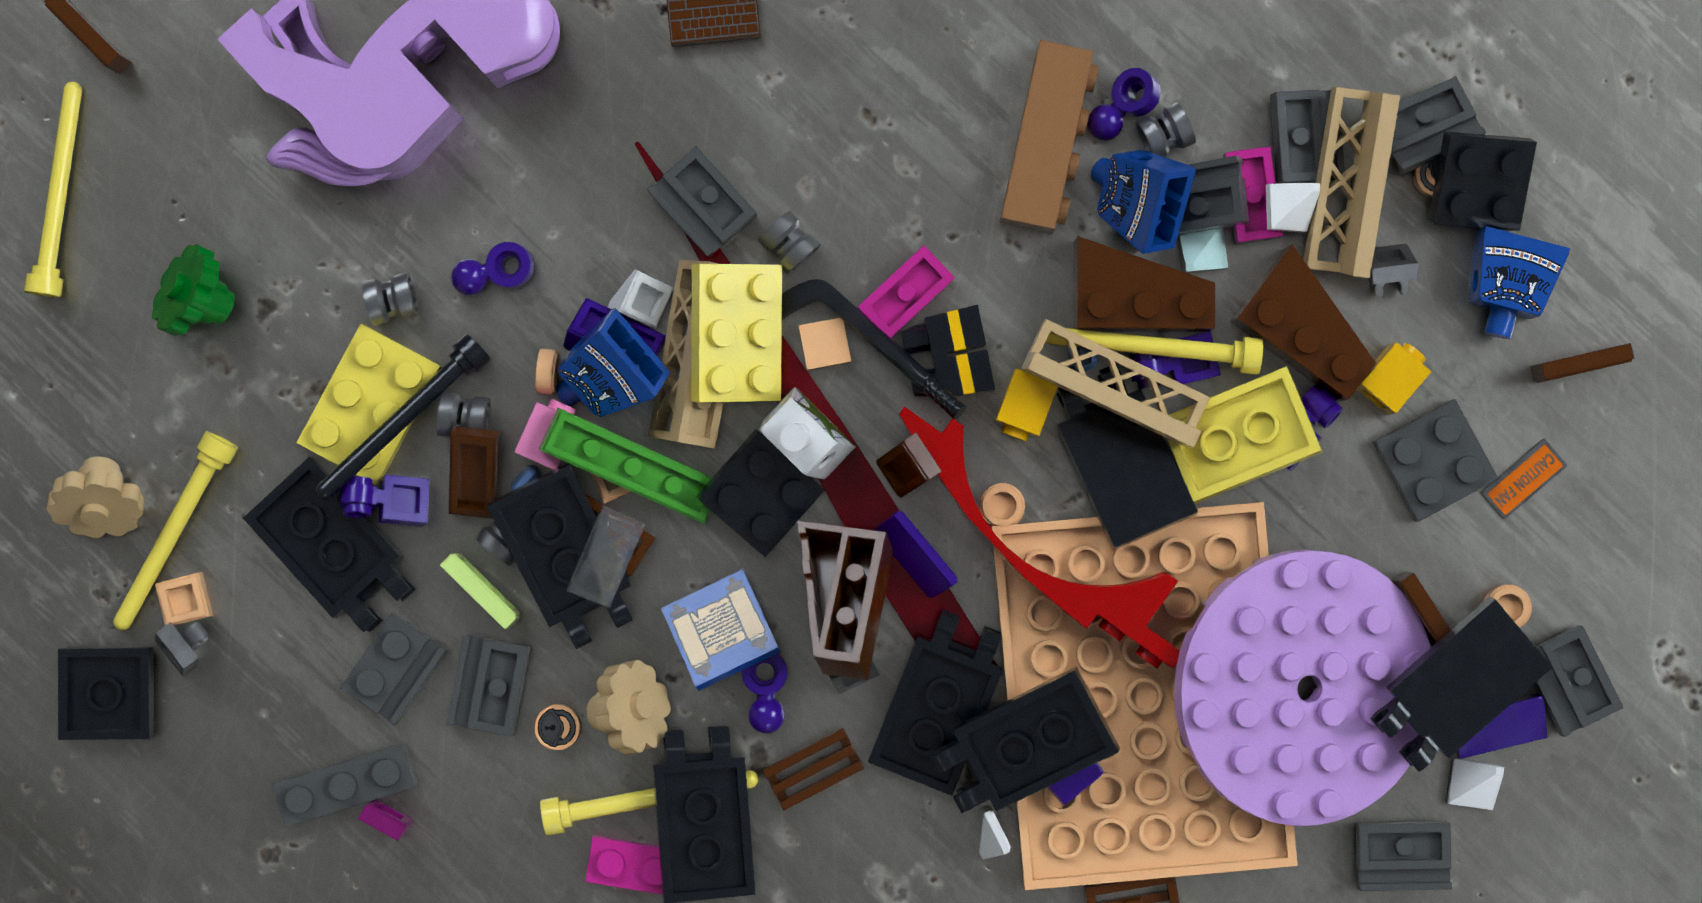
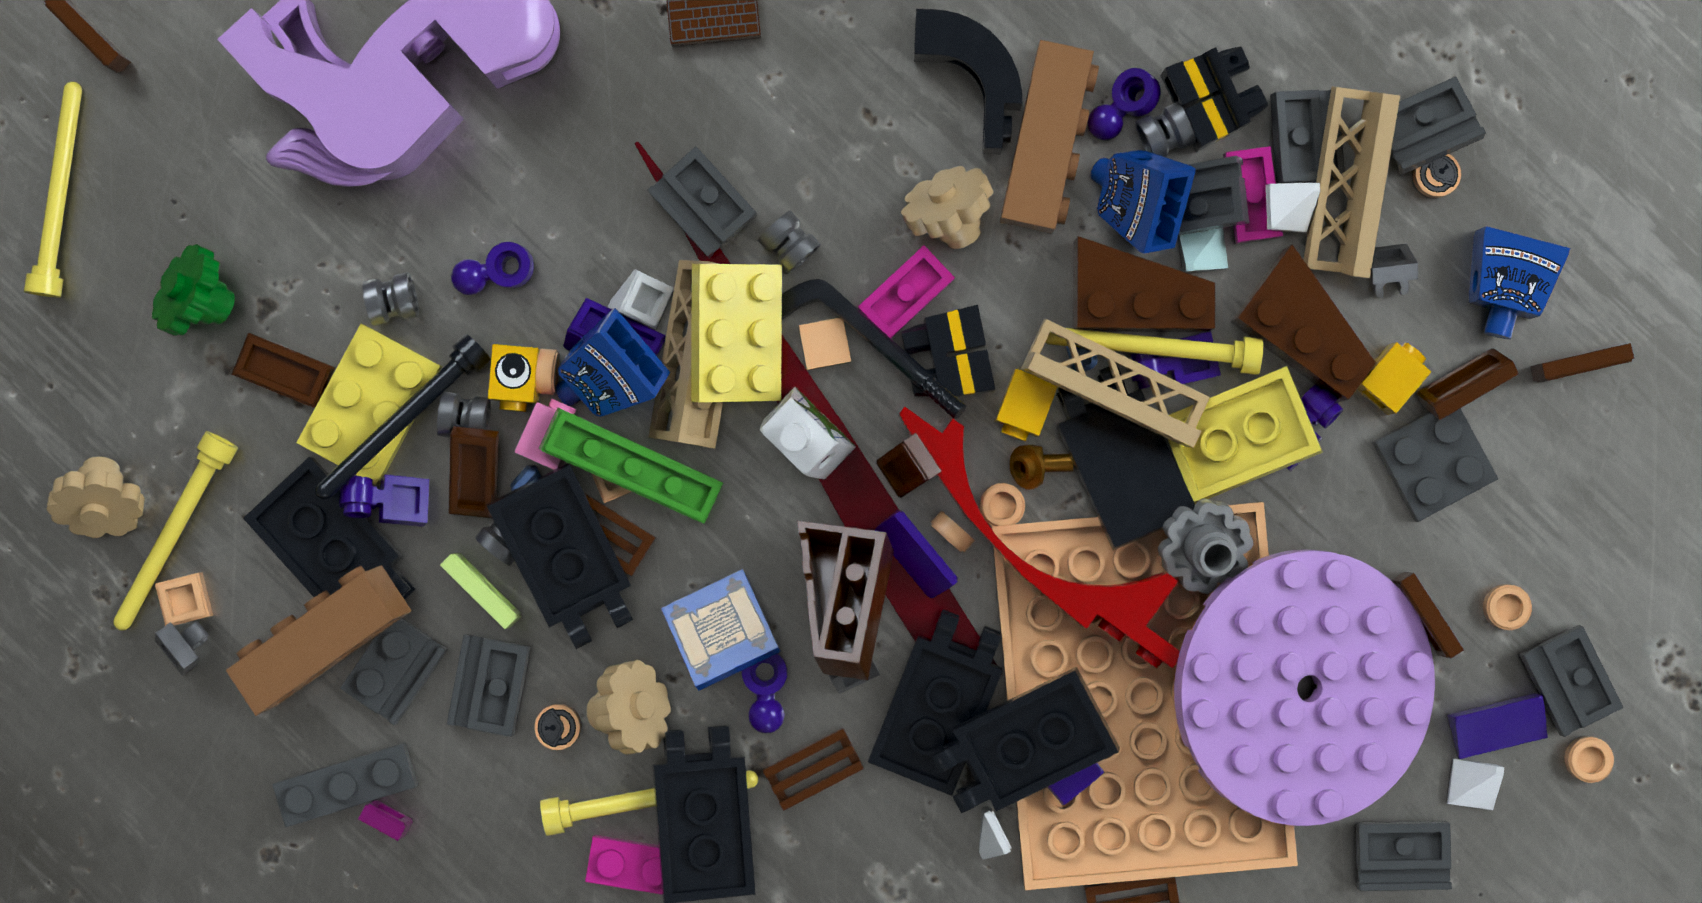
(105, 693): black plate -> none
(282, 370): none -> reddish brown tile
(318, 639): none -> medium nougat brick
(513, 377): none -> yellow brick
(606, 556): clear slope -> none
(760, 493): black plate -> none
(949, 206): none -> tan plant
(952, 532): none -> light nougat tile
(965, 43): none -> black arch
(1030, 464): none -> pearl gold plate
(1205, 545): none -> light grey plant
(1211, 76): none -> black hips
(1461, 684): black tile -> none
(1467, 383): none -> reddish brown tile
(1482, 181): black plate -> none
(1524, 479): sticker -> none
(1589, 759): none -> light nougat tile

